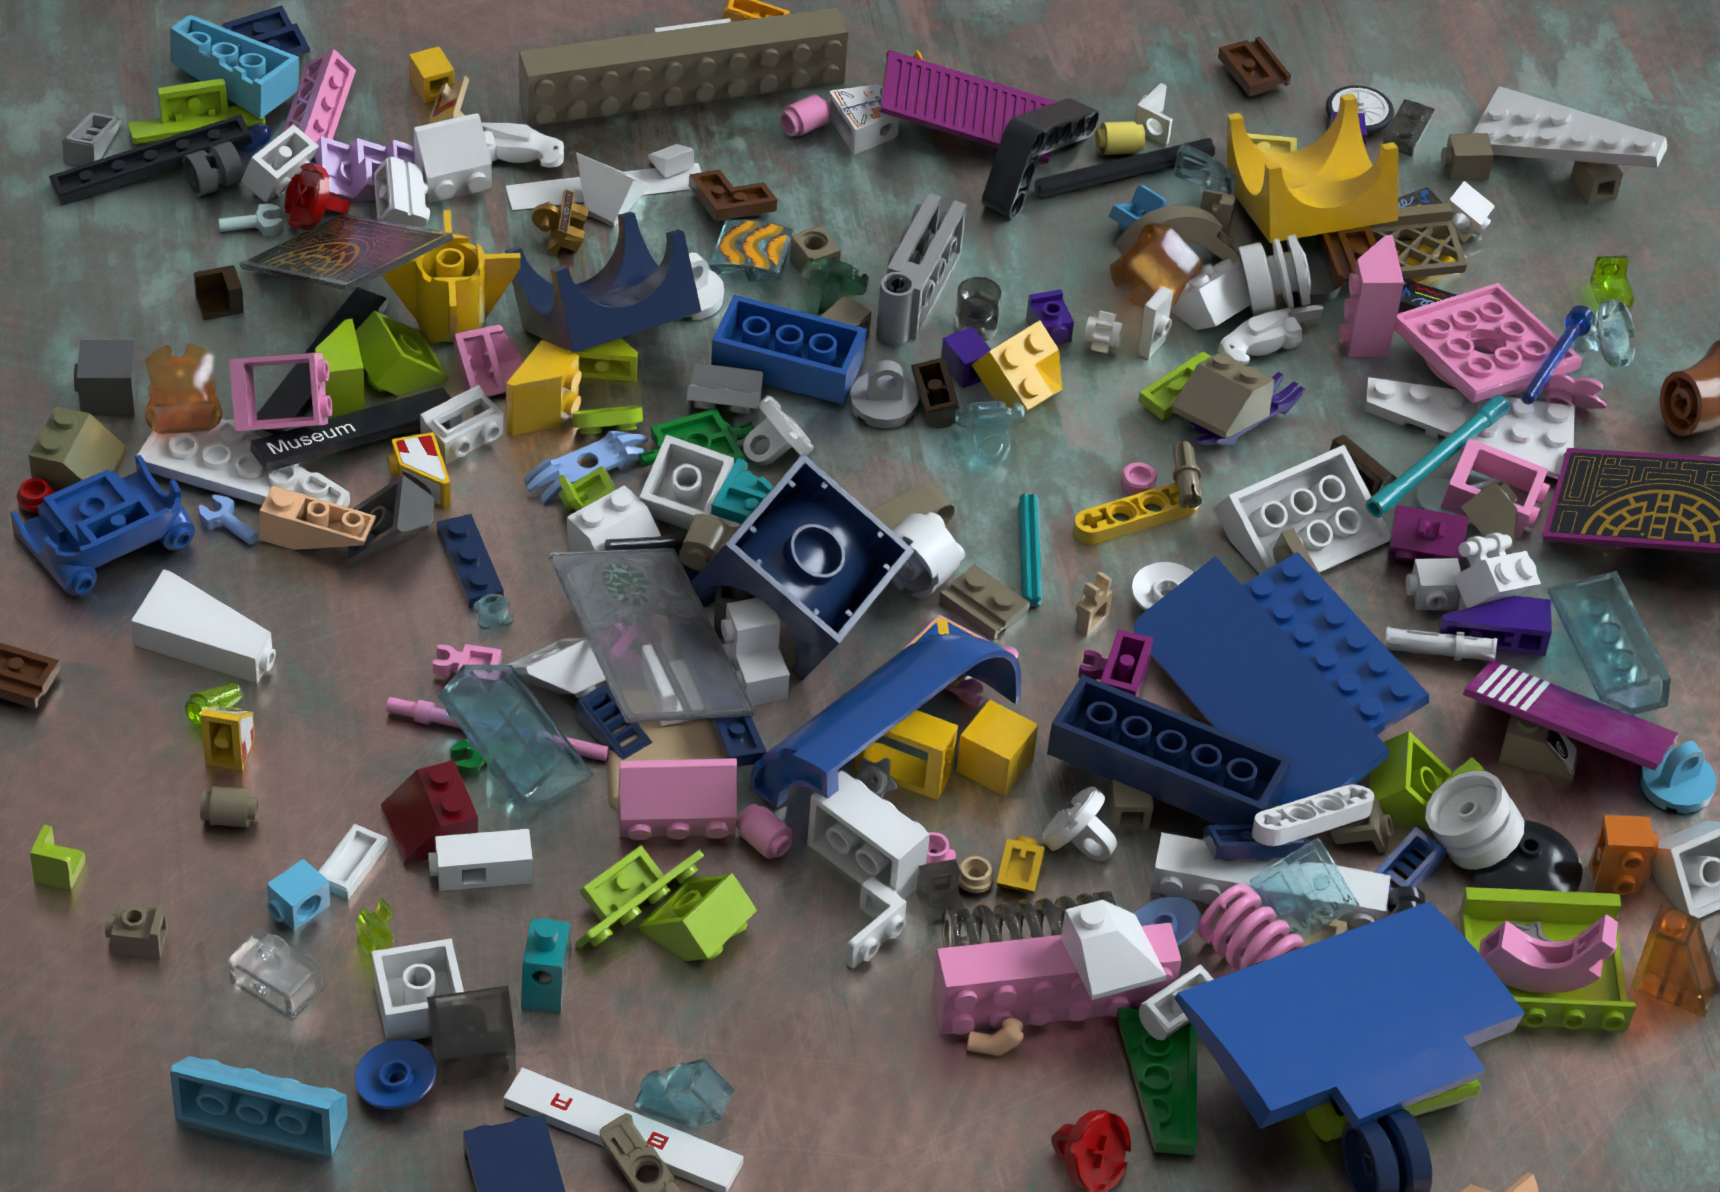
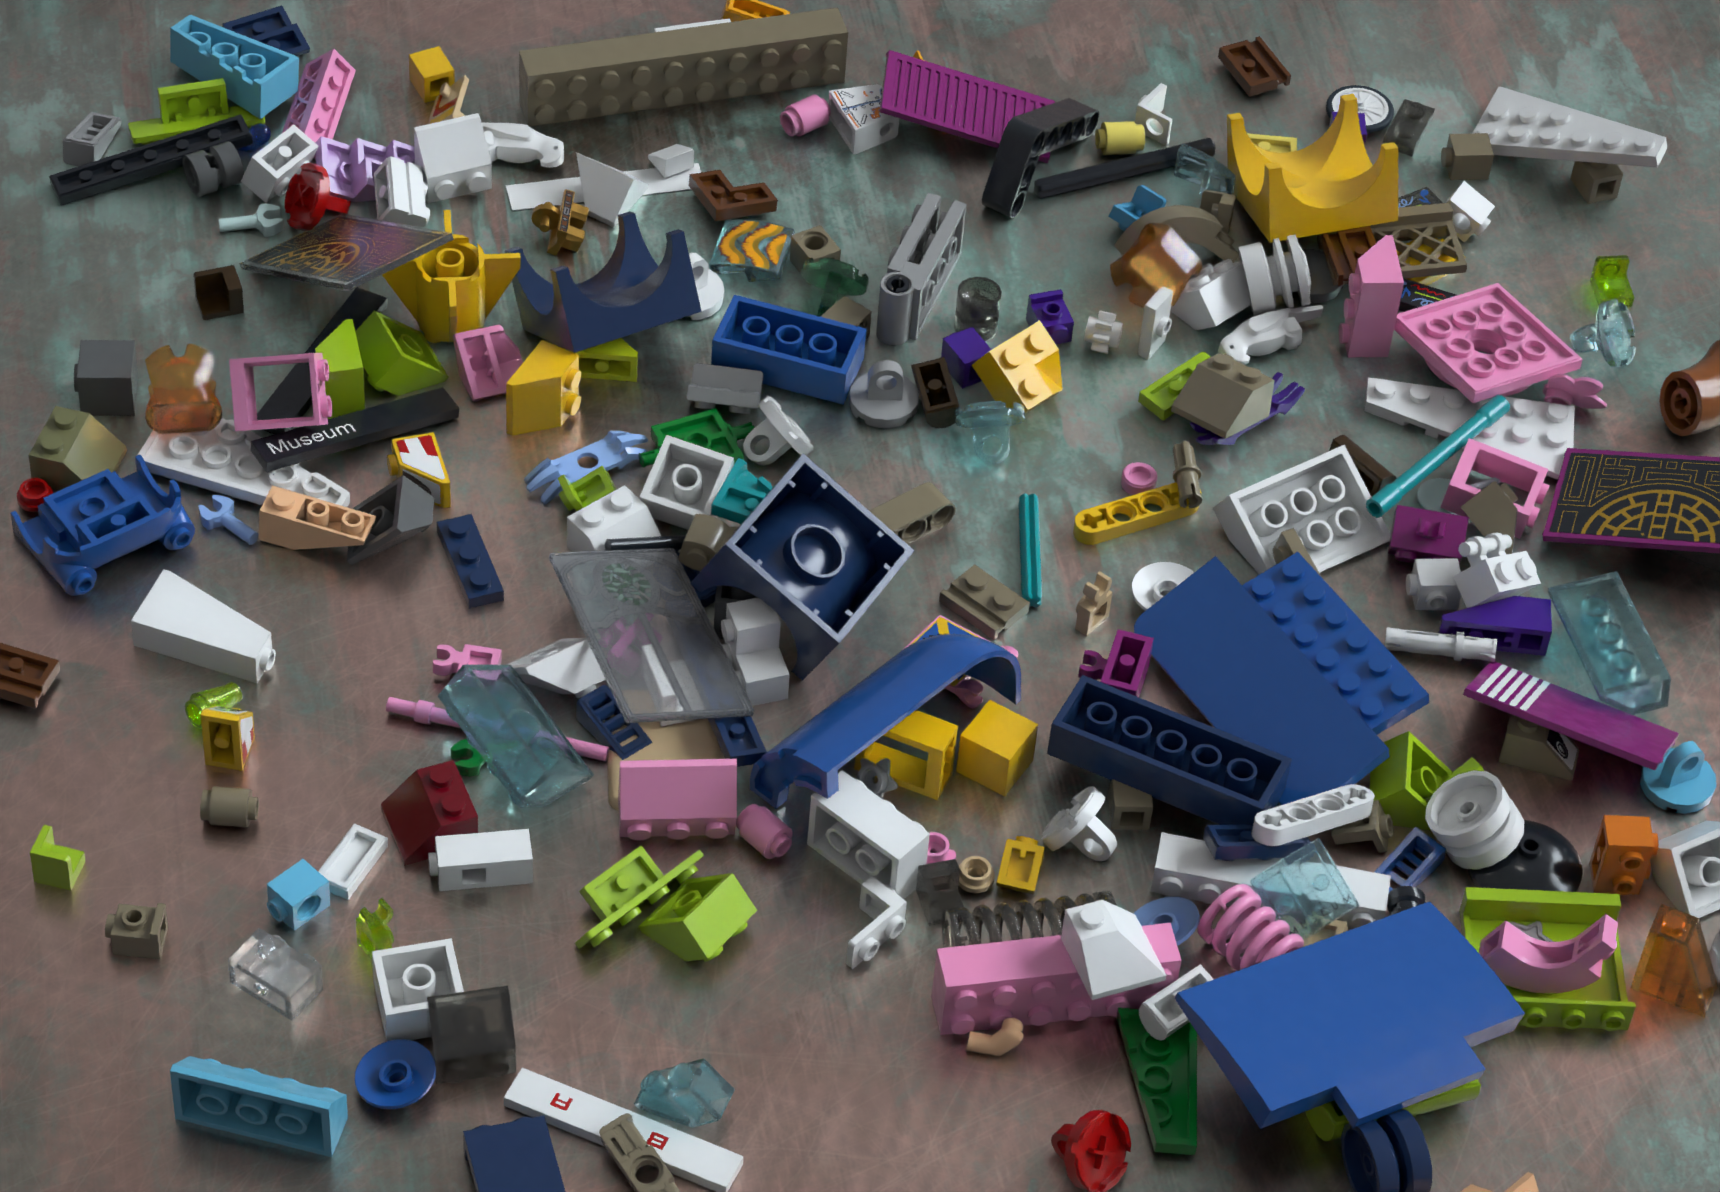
(464, 436): white window -> none
(493, 611): clear light blue plate -> none
(546, 950): teal torso -> none
(593, 420): lime plate -> none
(934, 555): white brick -> none
(1577, 323): clear blue piece -> none

